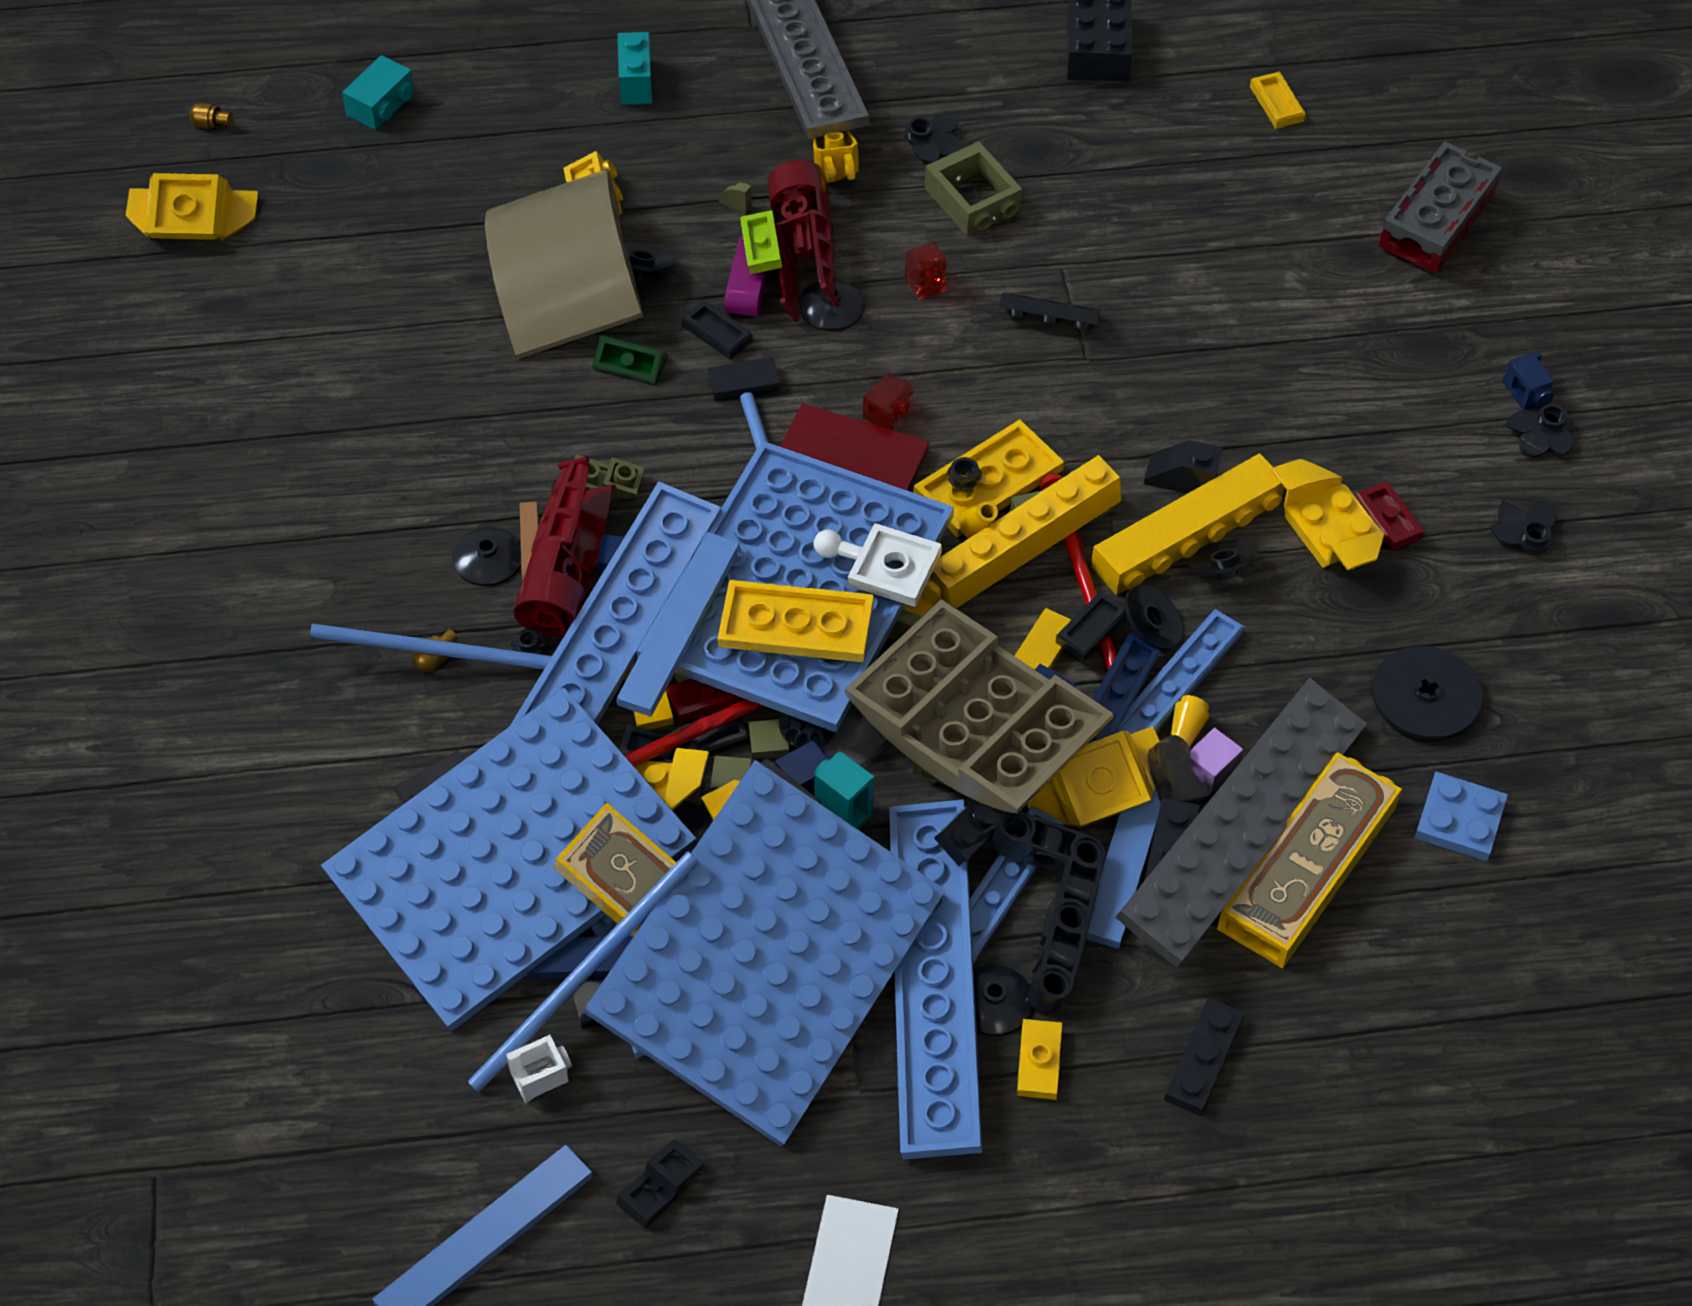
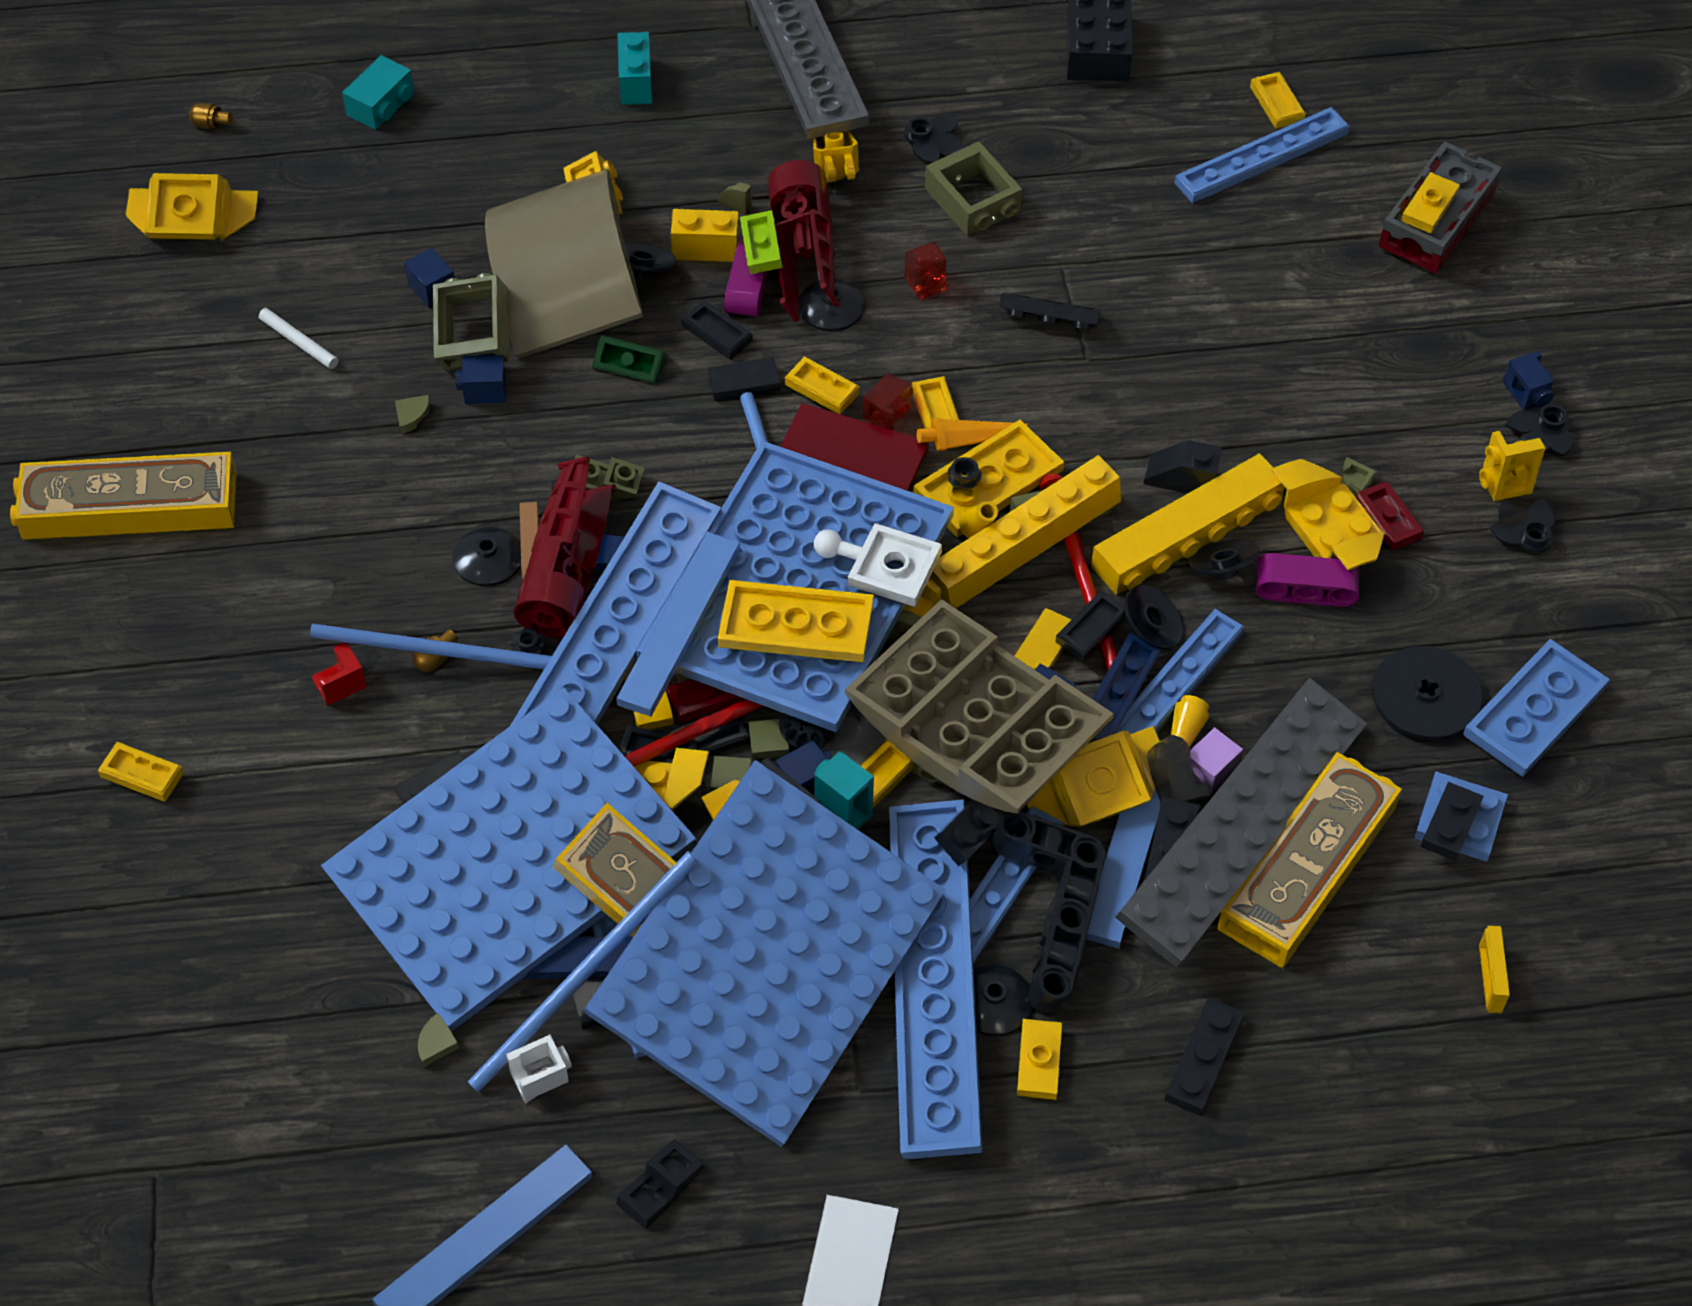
(124, 495): none -> brick
(140, 771): none -> yellow plate
(298, 338): none -> white bar
(340, 679): none -> red panel
(411, 412): none -> olive tile
(425, 271): none -> dark blue brick
(435, 1041): none -> olive tile
(458, 291): none -> olive window
(482, 379): none -> dark blue brick
(704, 235): none -> yellow brick
(822, 385): none -> yellow plate
(888, 768): none -> yellow tile
(933, 400): none -> yellow tile
(959, 433): none -> light orange bar
(1261, 155): none -> medium blue tile
(1306, 580): none -> magenta beam
(1357, 476): none -> olive tile
(1430, 202): none -> yellow plate
(1451, 821): none -> black plate
(1494, 969): none -> yellow tile
(1511, 468): none -> yellow bracket
(1536, 707): none -> medium blue plate

